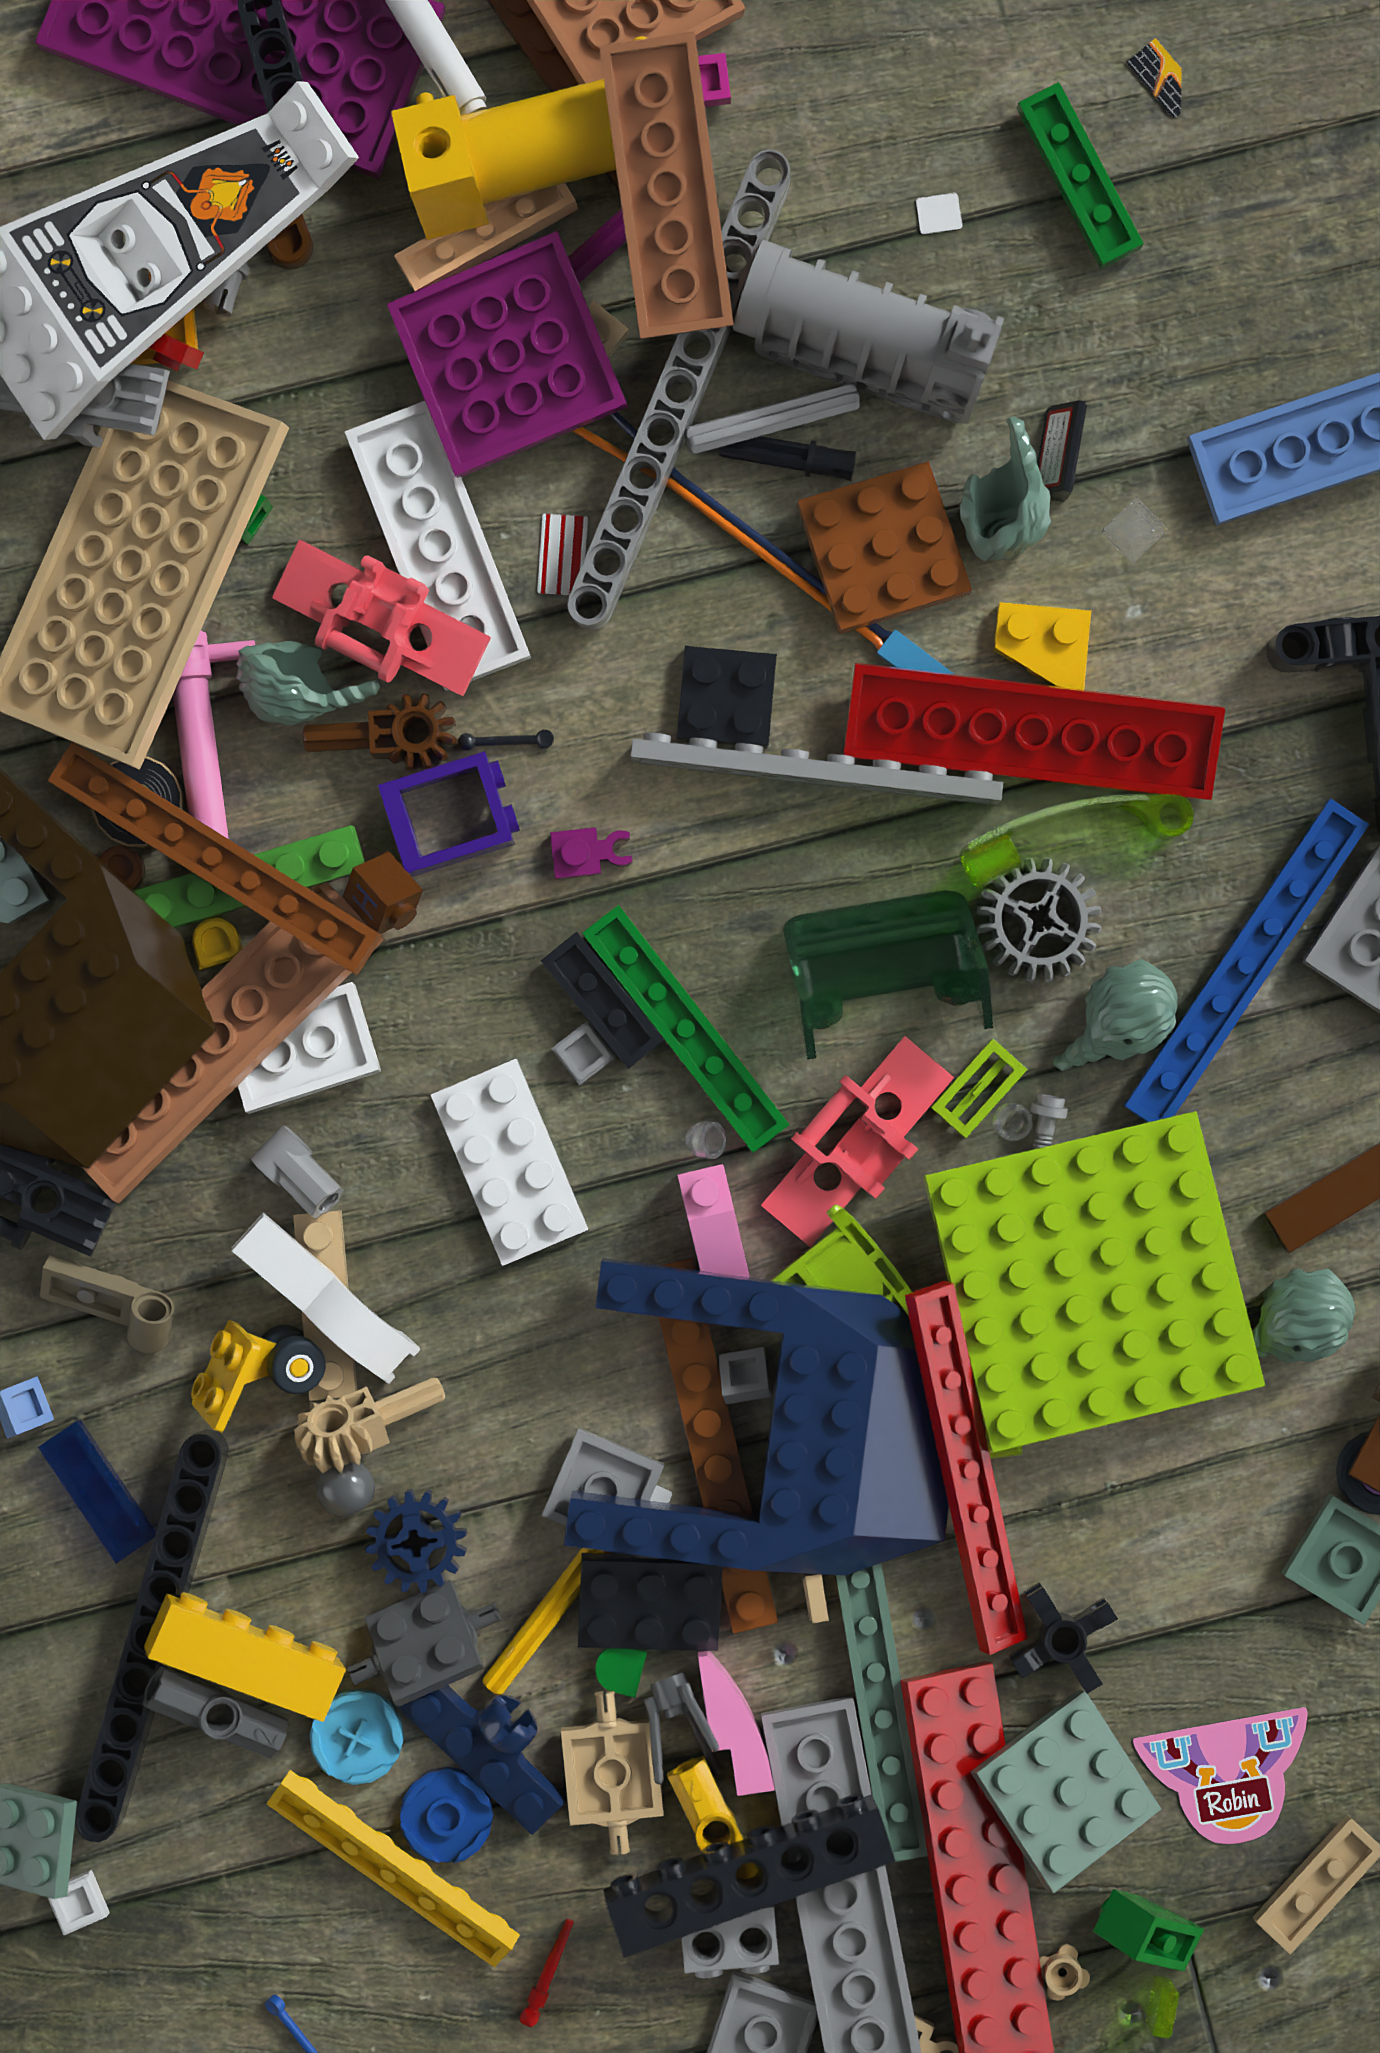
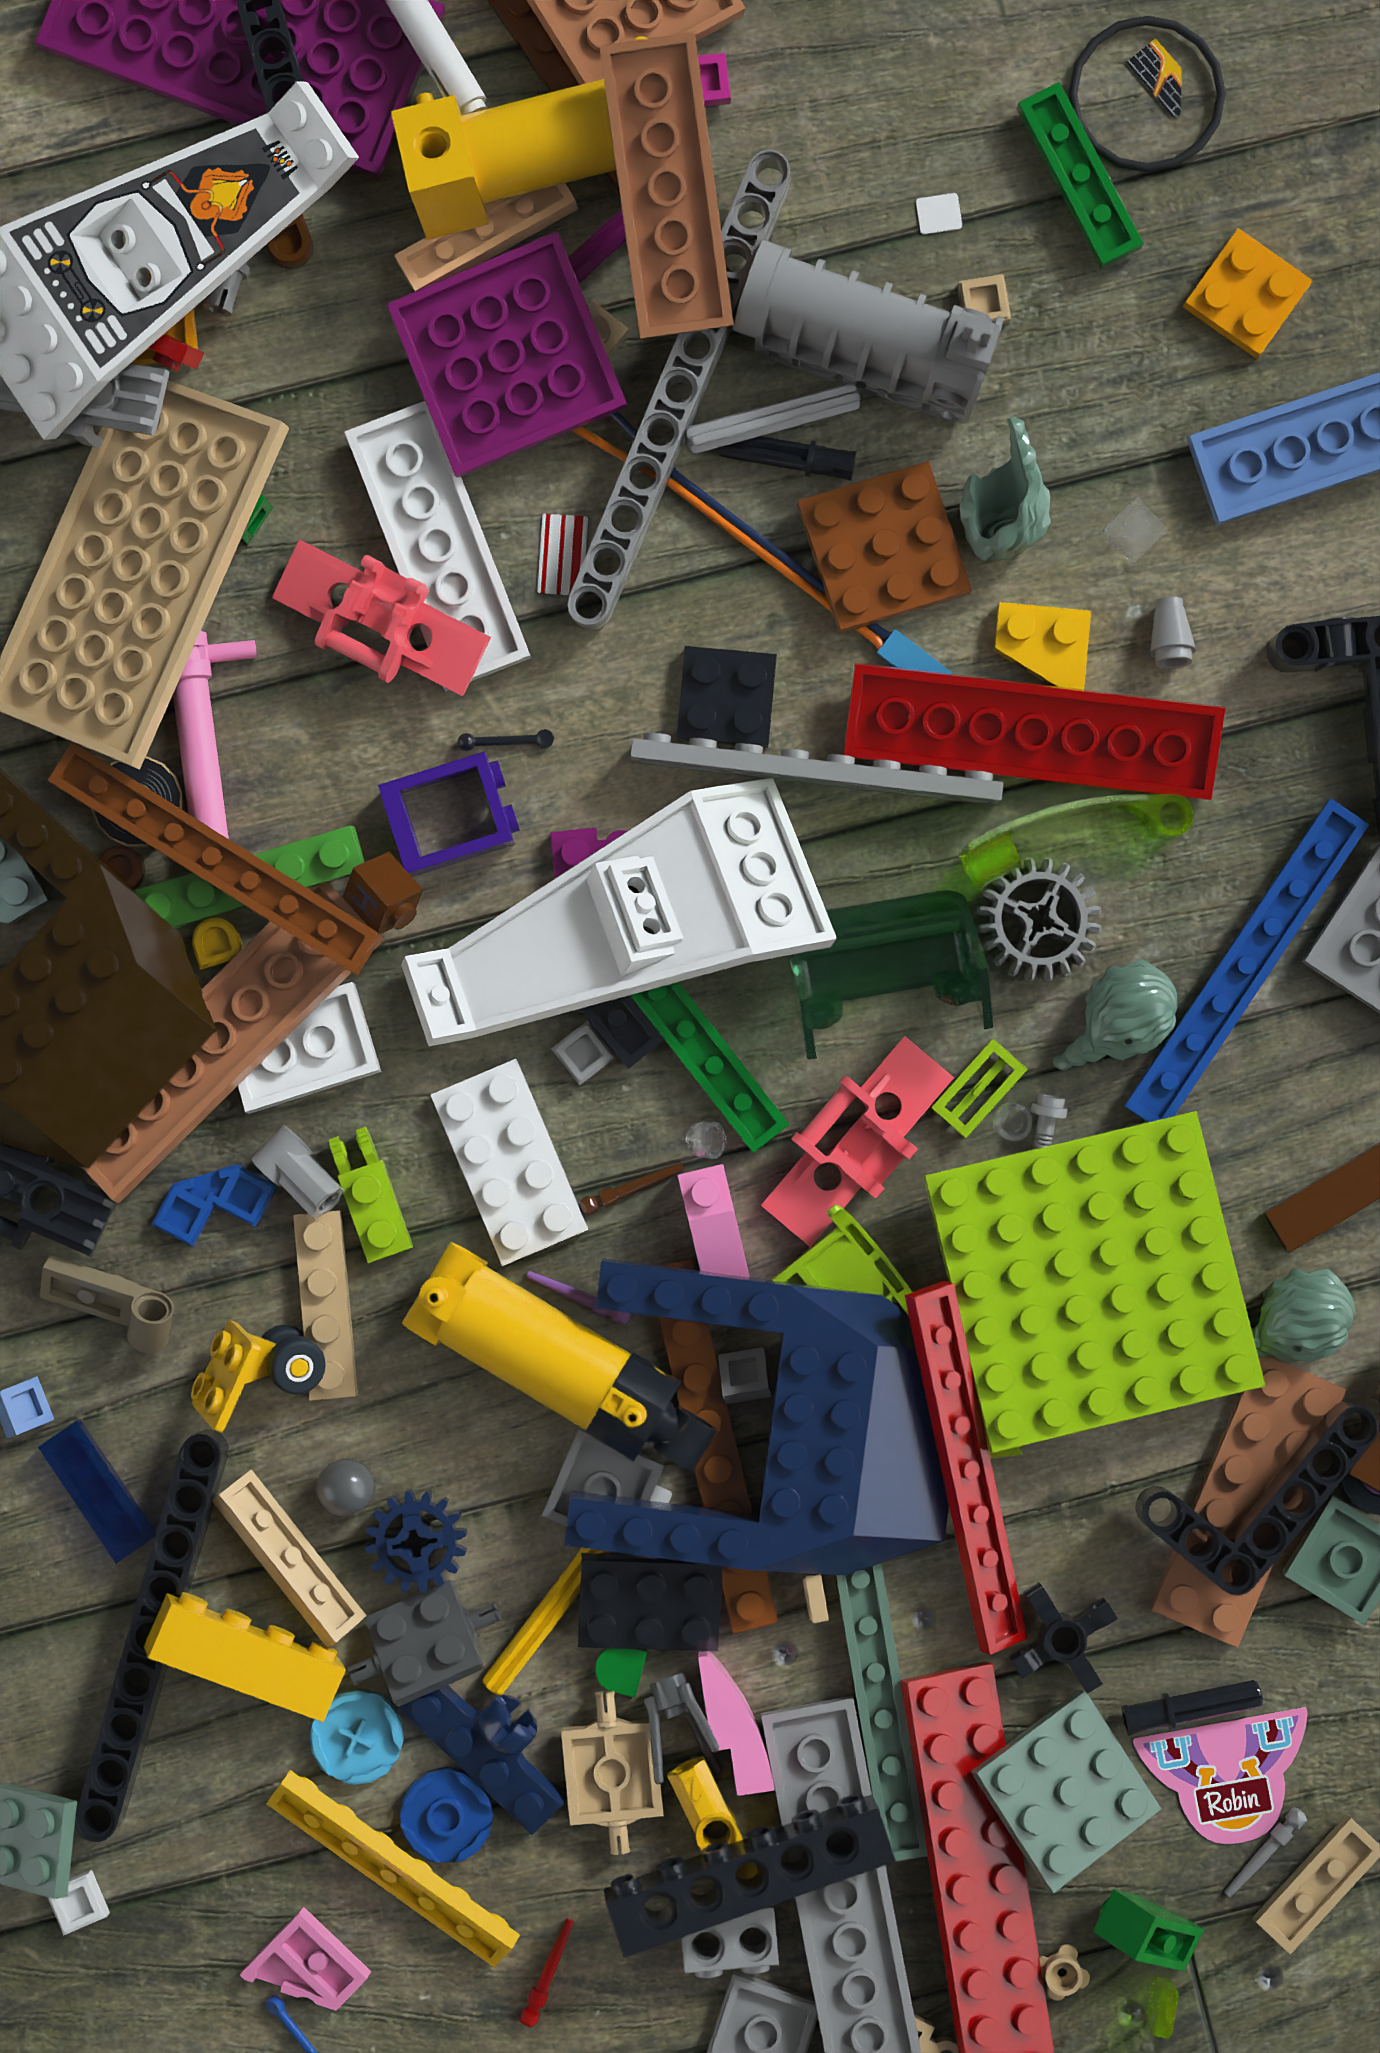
(191, 1700): dark grey piece -> none
(194, 1200): none -> blue tile
(287, 683): sand green hair -> none
(289, 1558): none -> tan plate
(308, 1963): none -> bright pink wing
(323, 1298): white piece -> none
(355, 1424): tan gear -> none
(371, 1200): none -> lime hinge
(387, 734): reddish brown gear -> none
(555, 1360): none -> yellow piece
(577, 1296): none -> medium lavender piece
(609, 1196): none -> reddish brown piece
(713, 883): none -> white wing
(986, 296): none -> tan tile
(1061, 447): slope -> none
(1171, 635): none -> light grey cone
(1191, 1707): none -> black axle
(1208, 55): none -> black piece
(1247, 293): none -> light orange plate
(1254, 1447): none -> nougat plate
(1268, 1506): none -> black beam
(1280, 1835): none -> light grey piece

